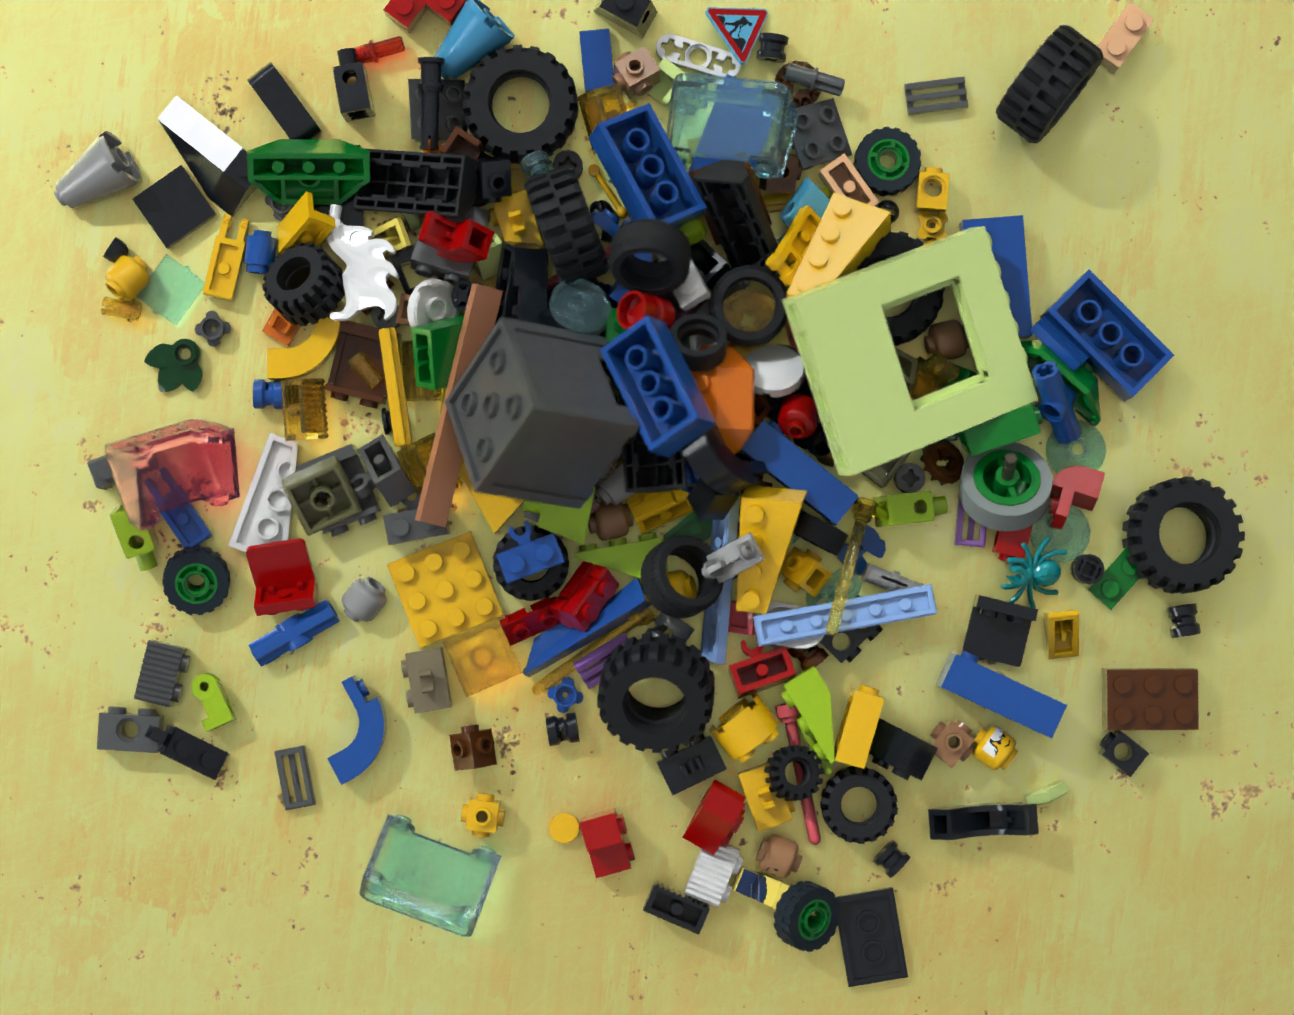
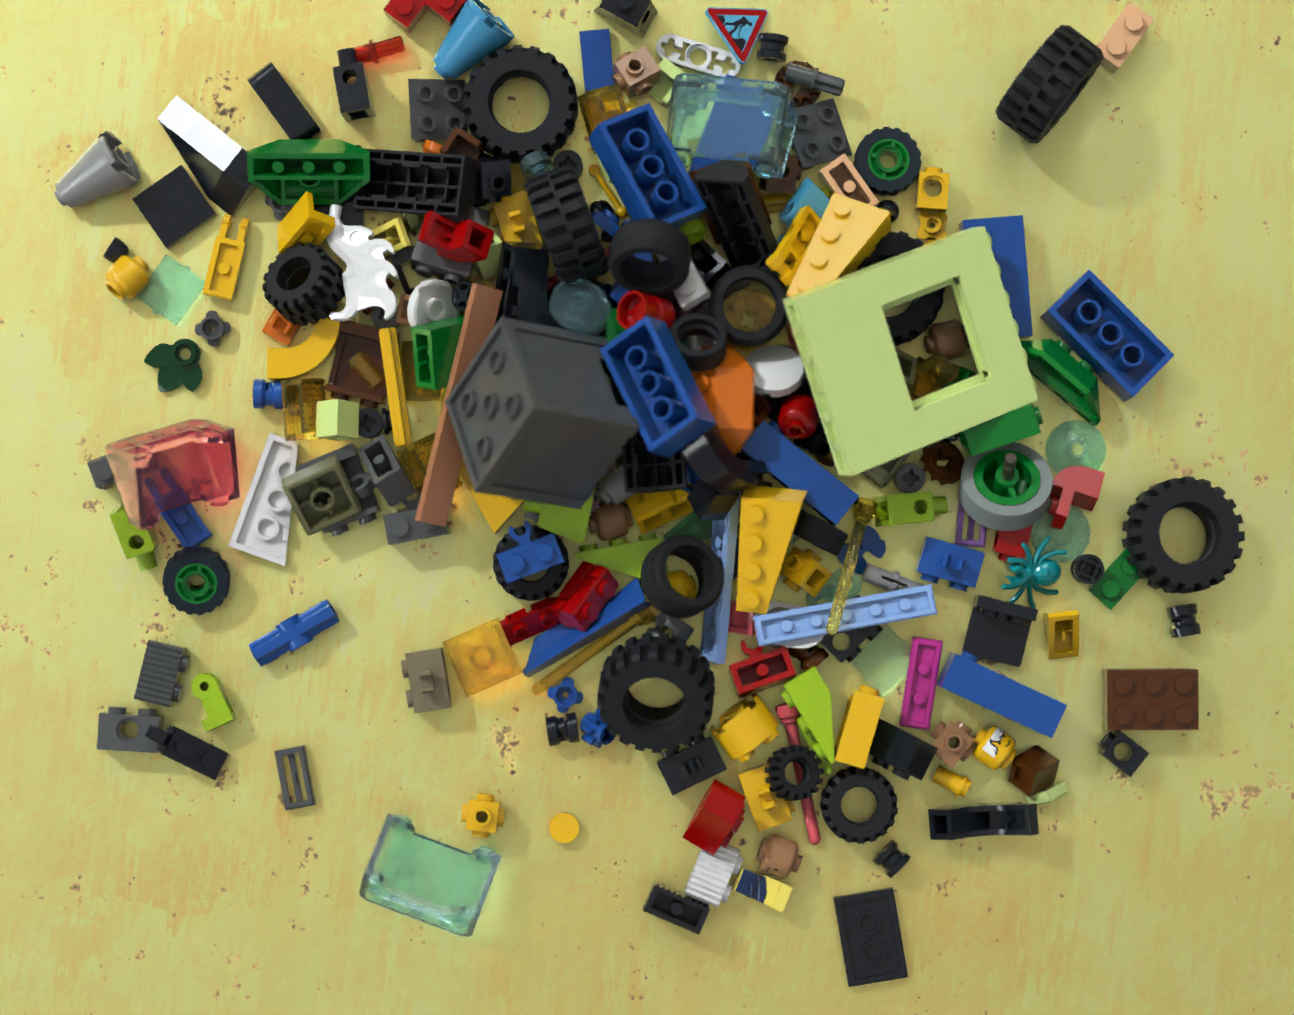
(121, 308): clear yellow pin -> none
(260, 251): blue brick -> none
(282, 577): red bracket -> none
(337, 419): none -> yellowish green panel
(364, 599): light grey head -> none
(370, 736): blue arch -> none
(372, 422): none -> black wheel
(430, 87): black pin -> none
(445, 589): yellow plate -> none
(472, 748): reddish brown brick -> none
(592, 675): medium lavender tile -> none
(595, 730): none -> blue gear
(605, 842): red brick -> none
(732, 559): light grey hinge -> none
(806, 916): black wheel -> none
(883, 660): none -> clear light blue piece
(920, 683): none -> dark pink tile
(950, 563): none -> blue brick
(951, 781): none -> yellow pin
(960, 81): dark grey tile -> none
(1033, 770): none -> reddish brown panel
(1057, 402): blue piece -> none
(1059, 343): blue tile -> none

